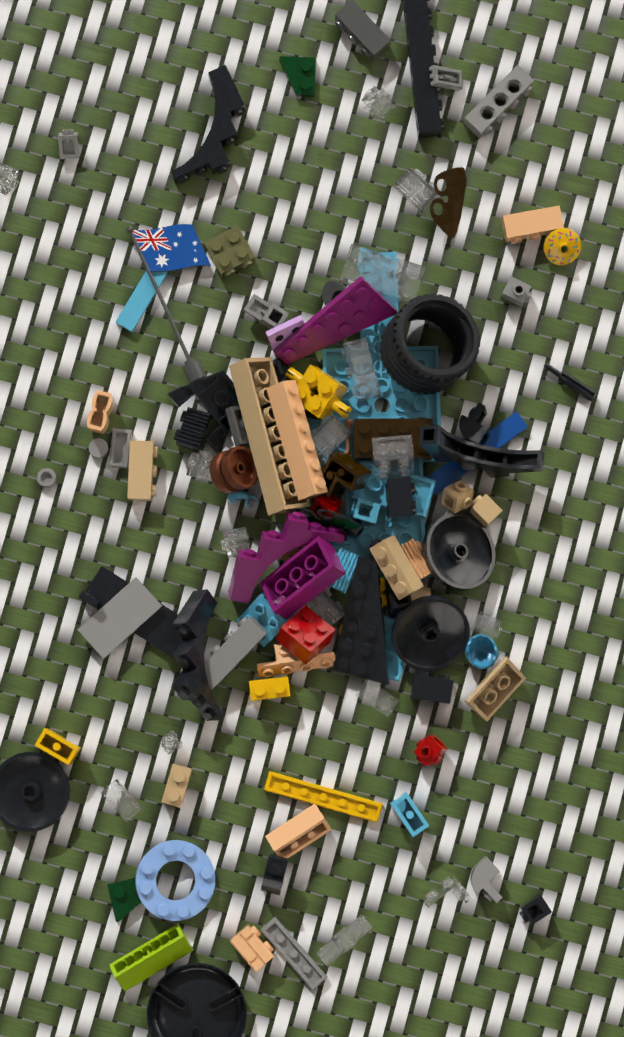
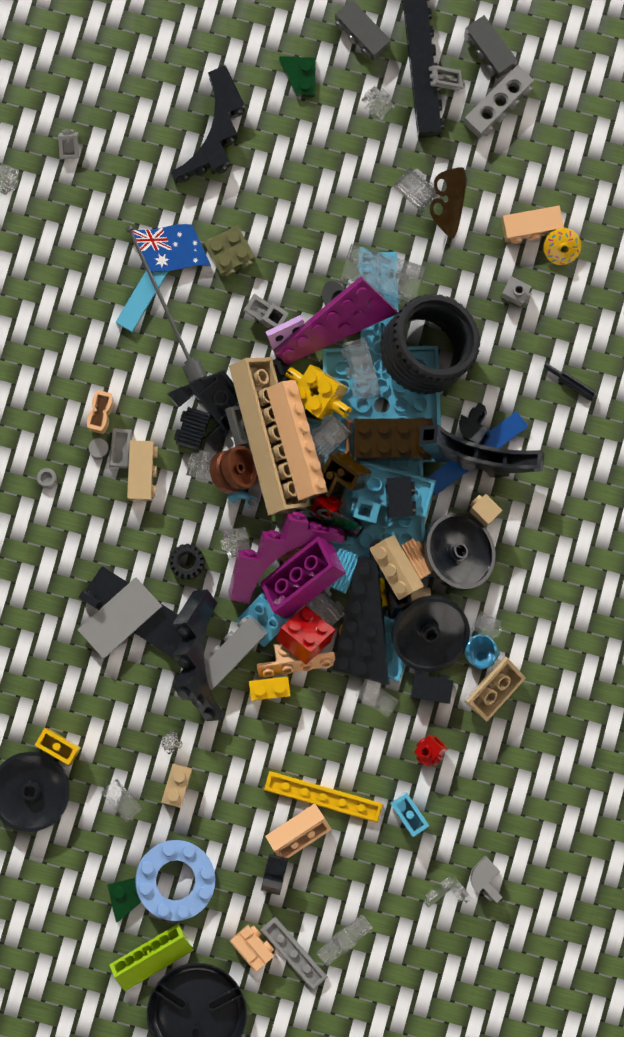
(187, 573): none -> black tyre
(393, 456): clear bracket -> none
(457, 496): tan brick -> none
(490, 47): none -> dark grey brick
(542, 909): black brick -> none

